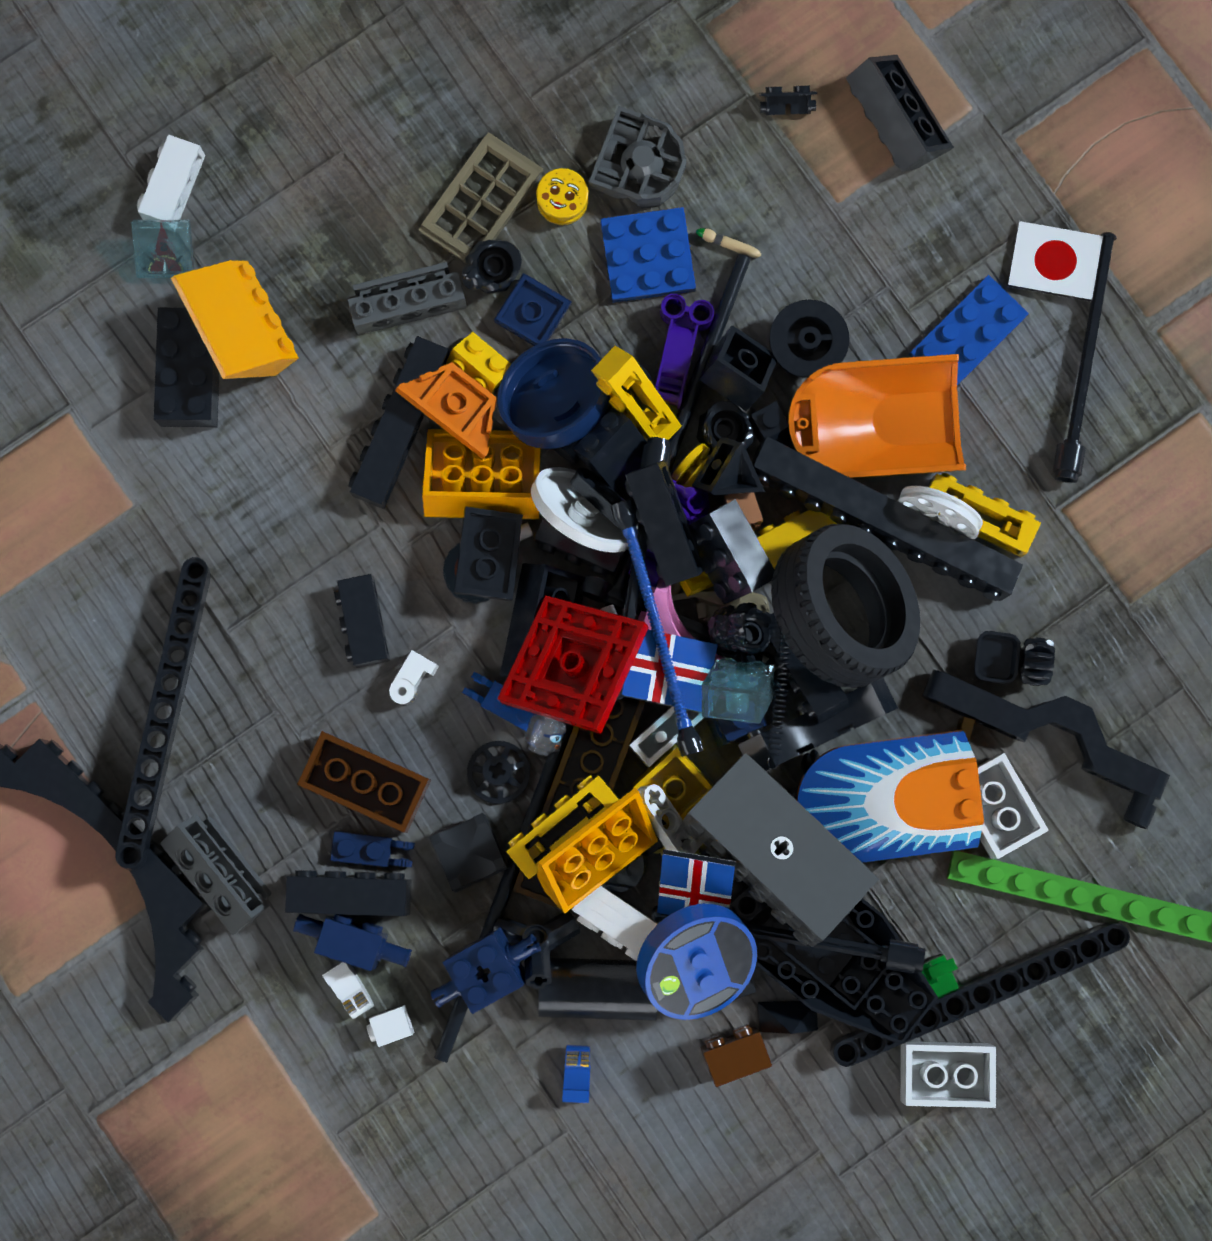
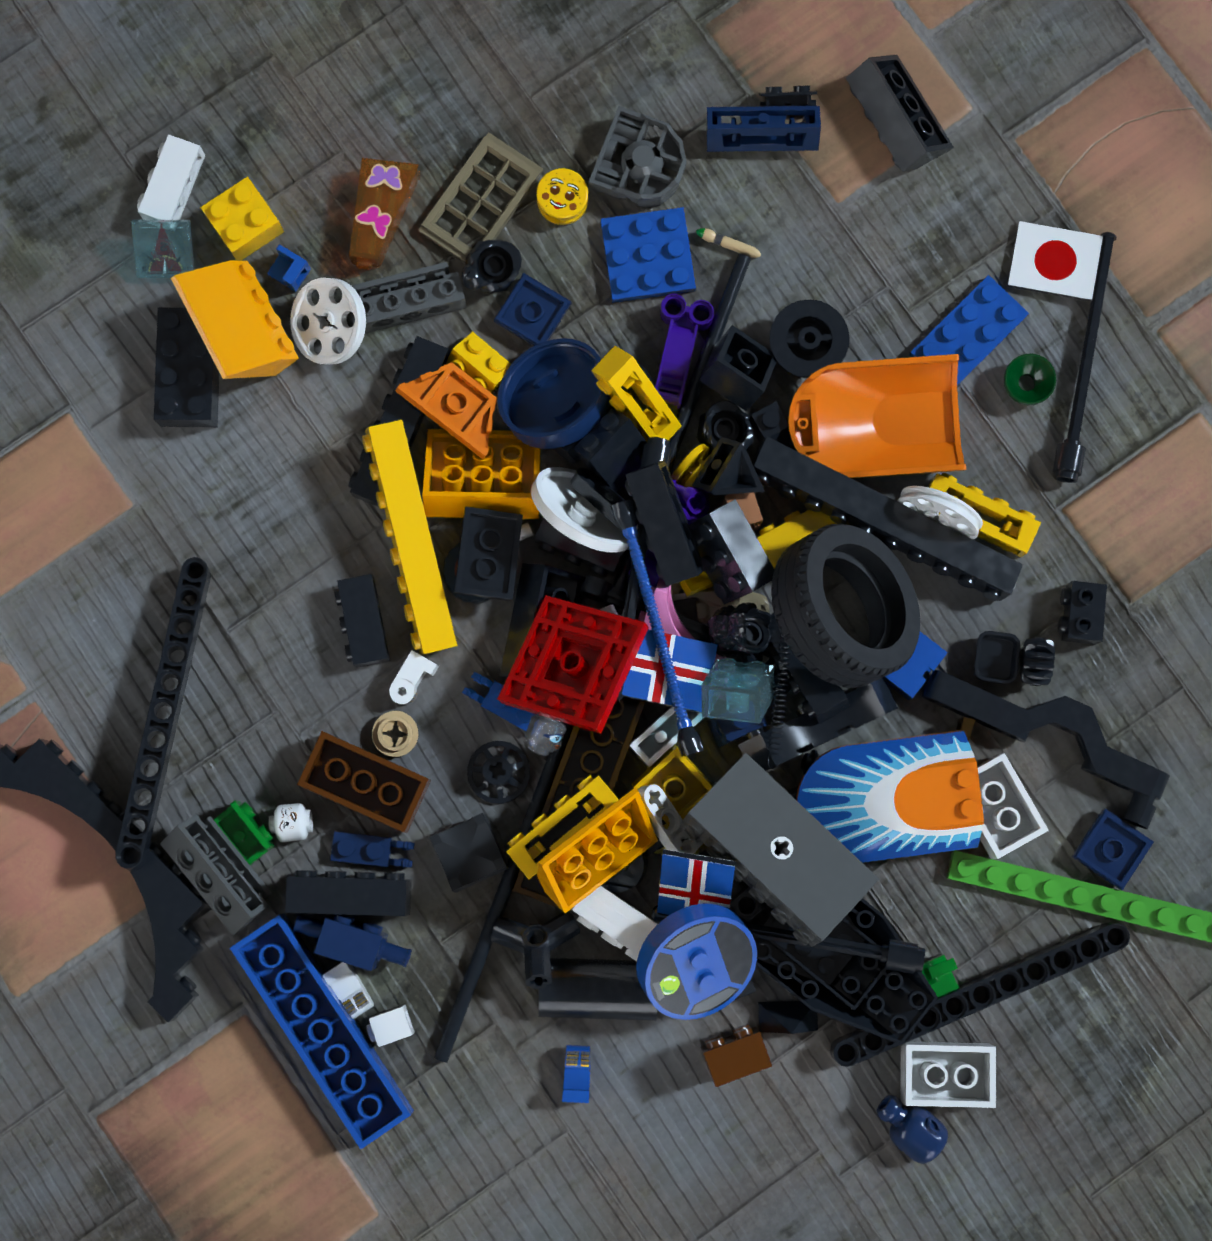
(242, 219): none -> yellow brick
(244, 832): none -> green bracket
(289, 268): none -> blue panel
(291, 822): none -> white head
(322, 1030): none -> blue brick
(337, 316): none -> white wedge
(380, 205): none -> clear orange slope
(386, 723): none -> tan gear
(410, 537): none -> yellow brick
(482, 988): dark blue brick -> none
(763, 129): none -> dark blue brick
(913, 1129): none -> dark blue piece
(924, 659): none -> blue brick
(1039, 370): none -> dark green piece
(1083, 612): none -> black brick
(1112, 849): none -> dark blue plate

